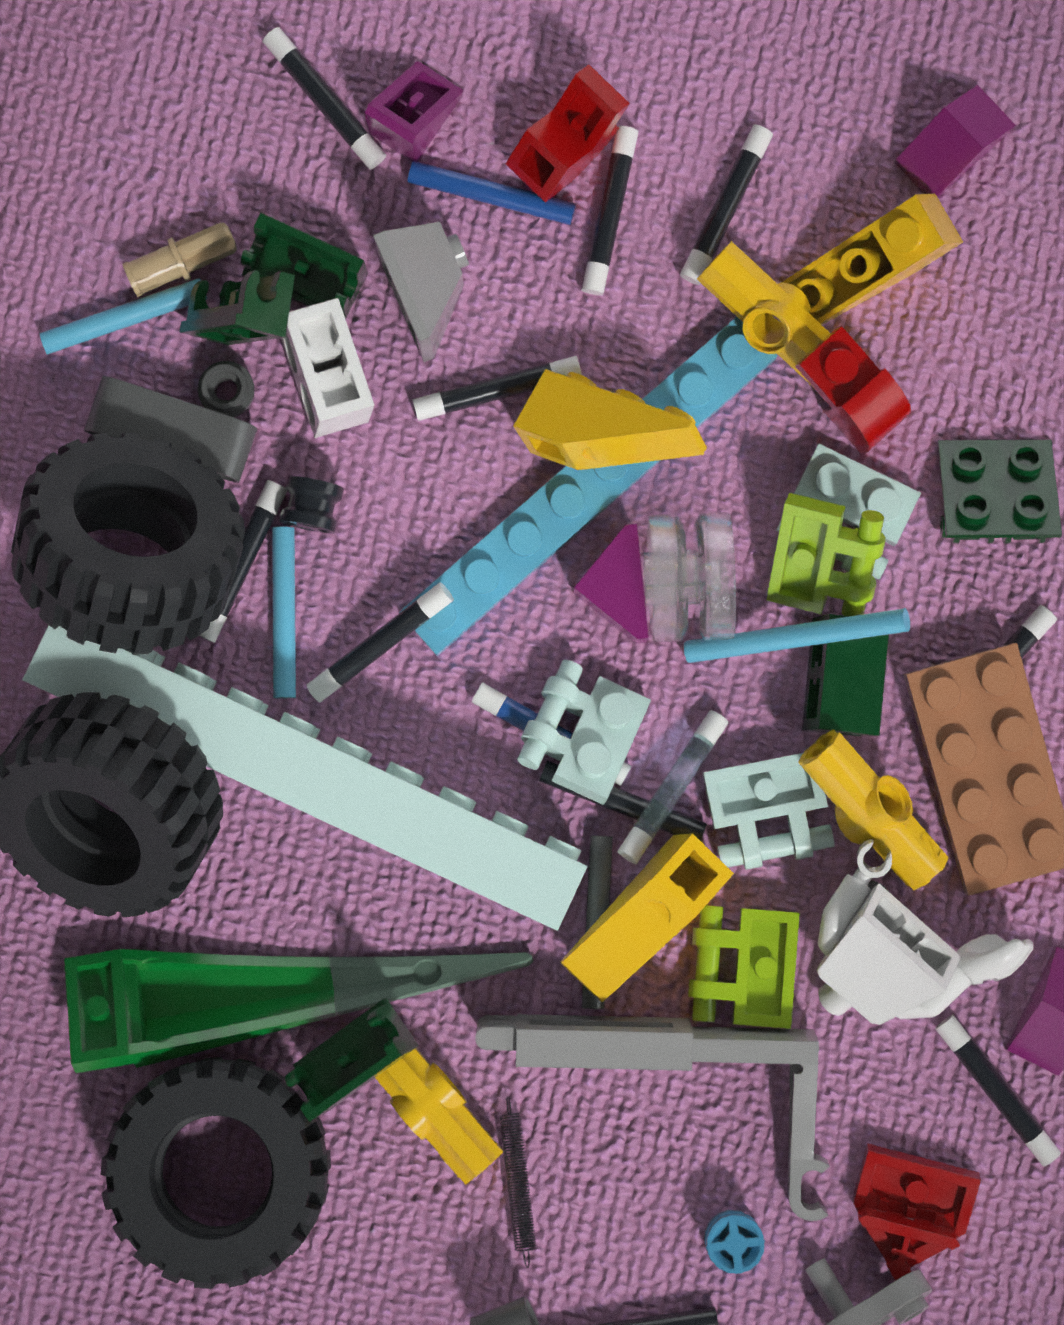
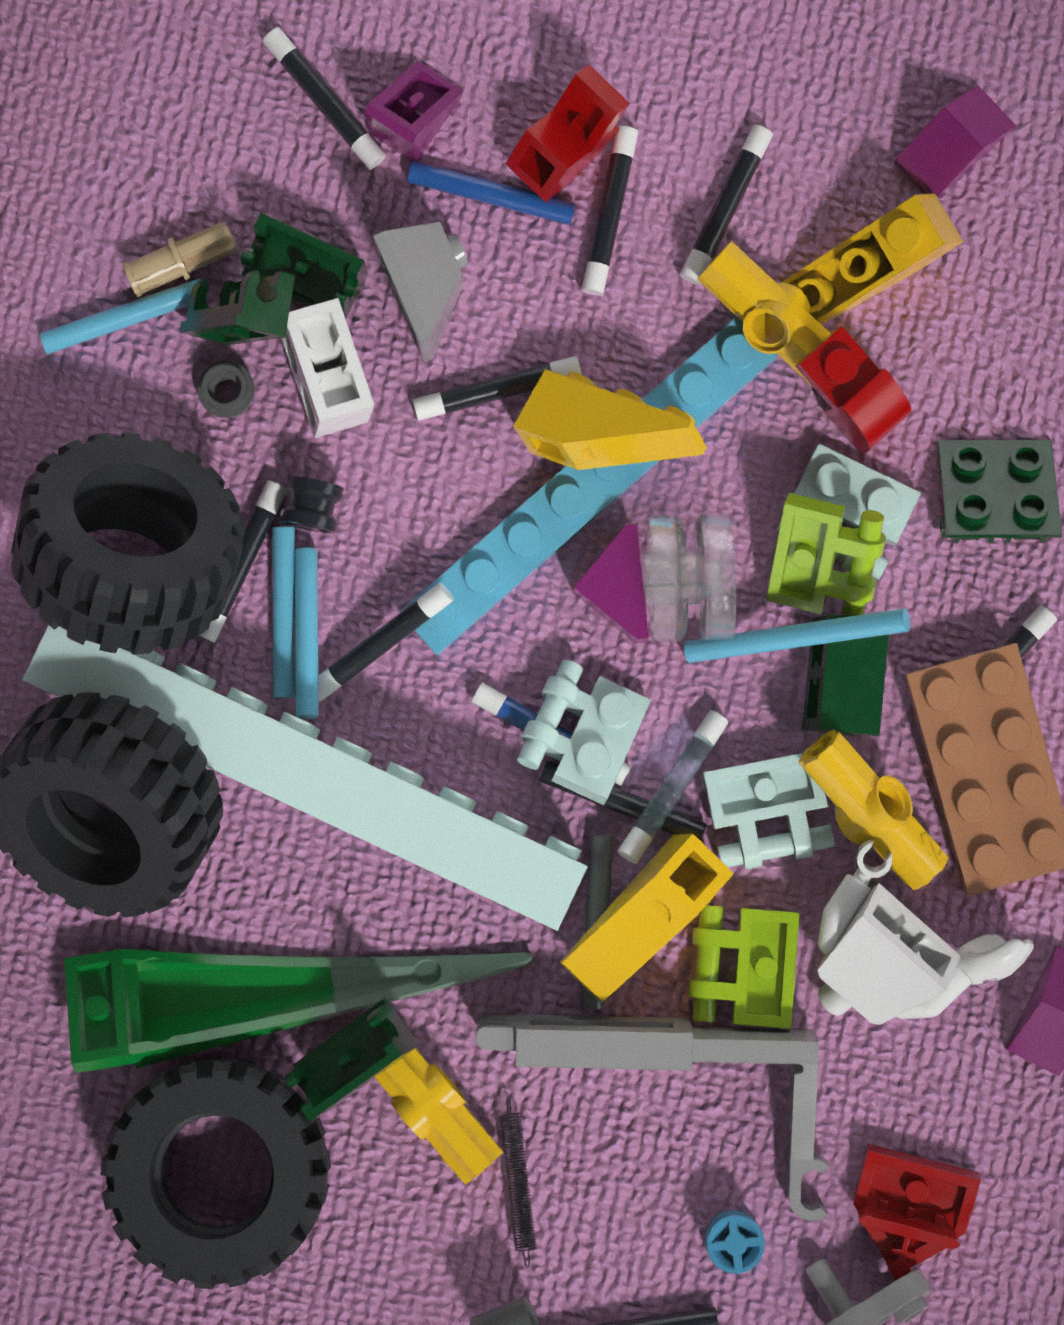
(213, 436): dark grey beam -> none
(306, 633): none -> medium azure bar
(998, 1090): black bar -> none

